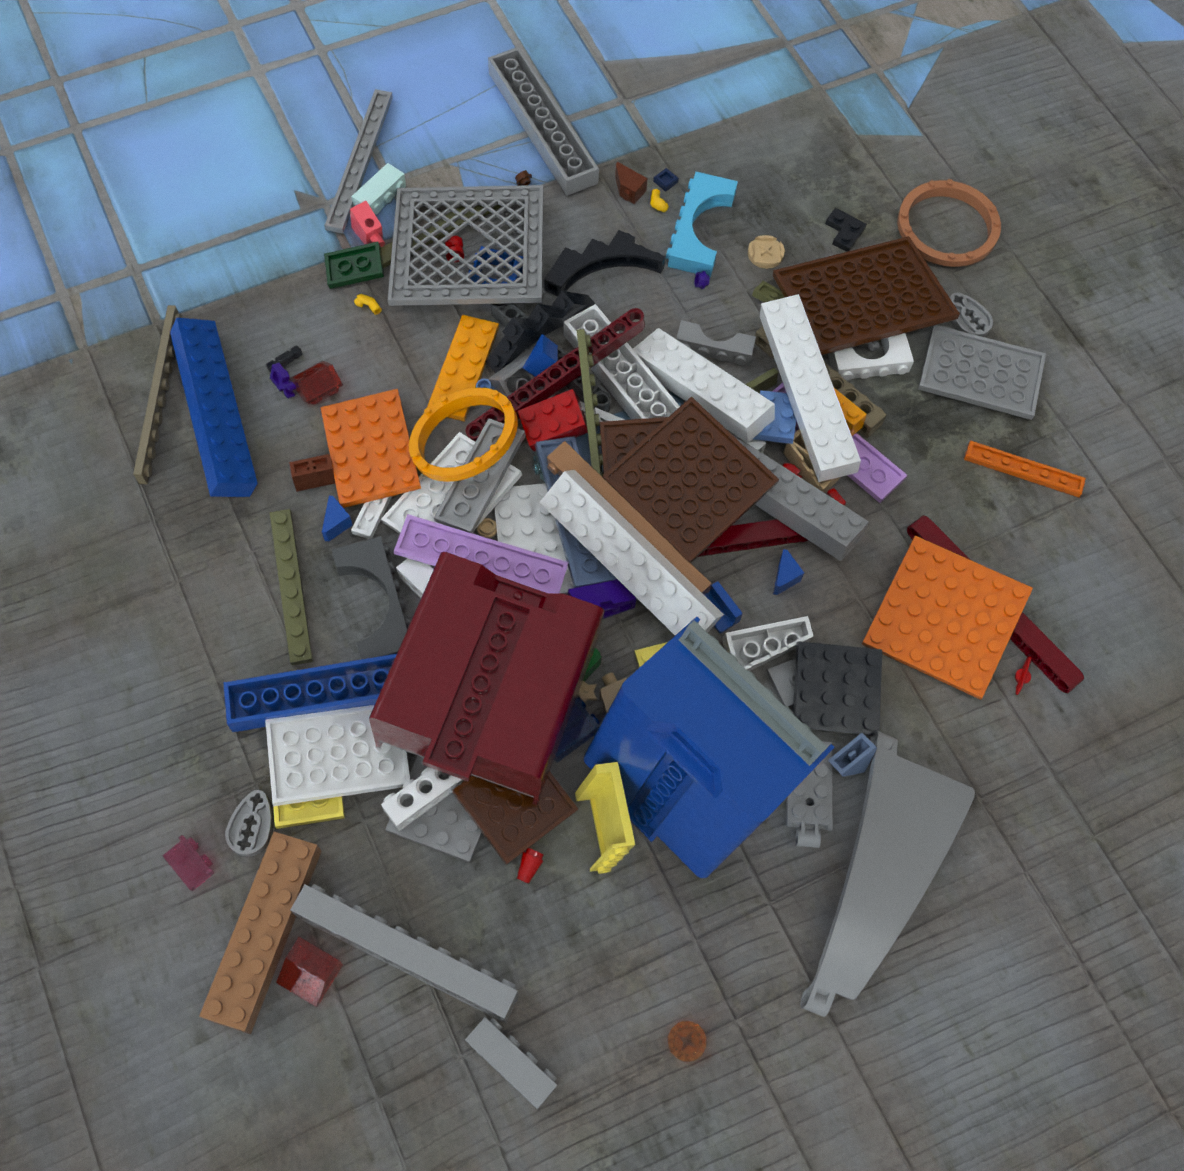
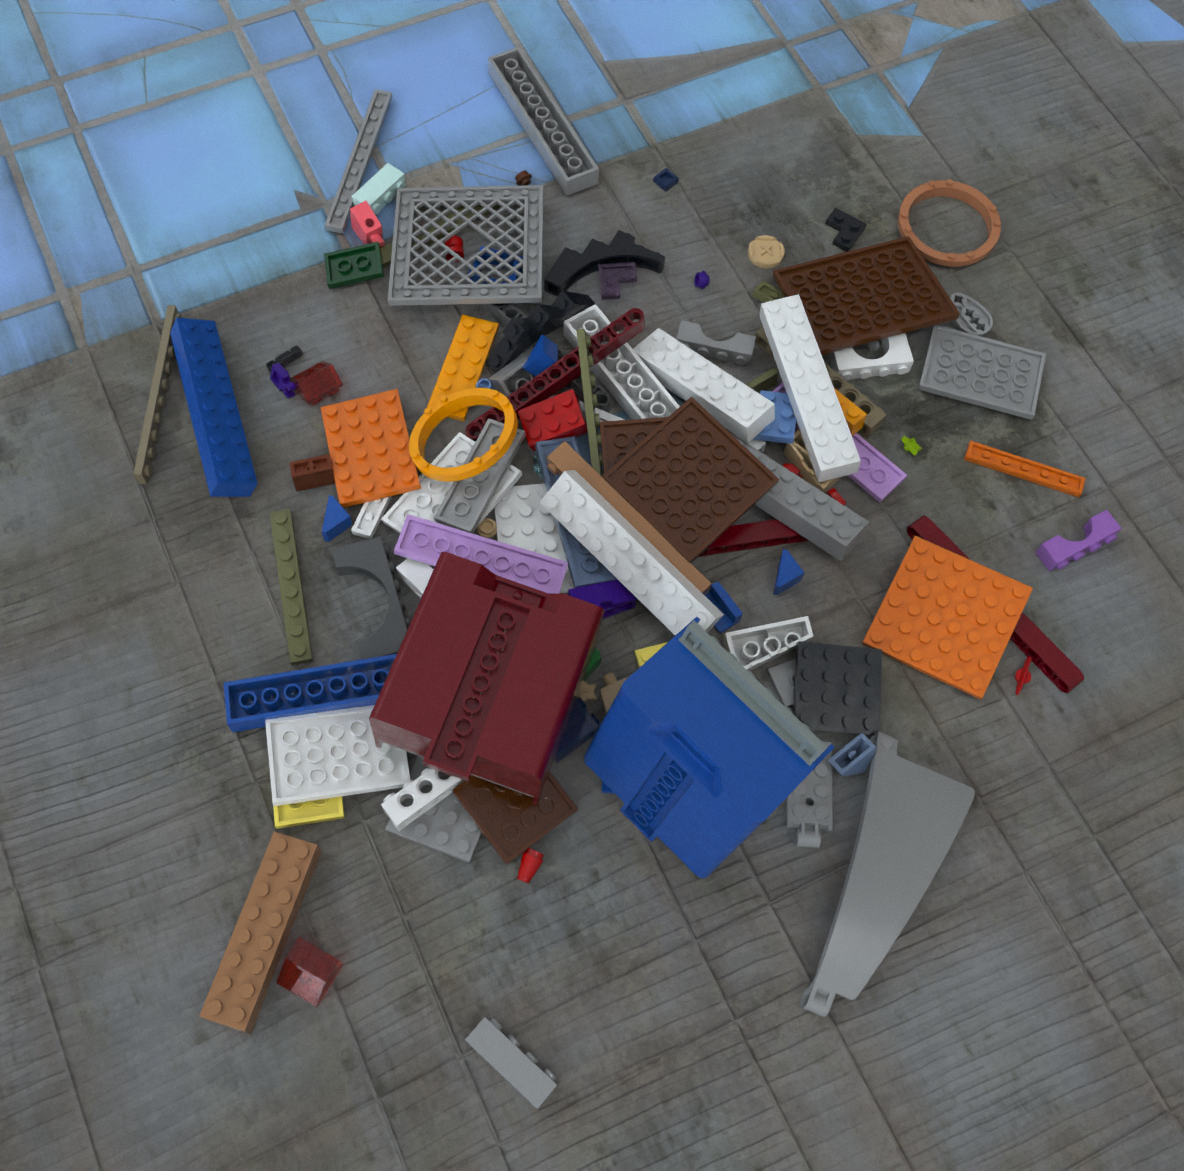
(188, 863): clear pink bracket -> none
(262, 830): light grey piece -> none
(369, 301): yellow arm -> none
(405, 953): light grey brick -> none
(610, 814): light yellow panel -> none
(612, 274): none -> clear purple plate
(630, 183): copper slope -> none
(658, 203): yellow arm -> none
(698, 1039): clear orange gear -> none
(705, 193): medium azure arch -> none
(911, 445): none -> lime piece
(1059, 551): none -> medium lavender arch

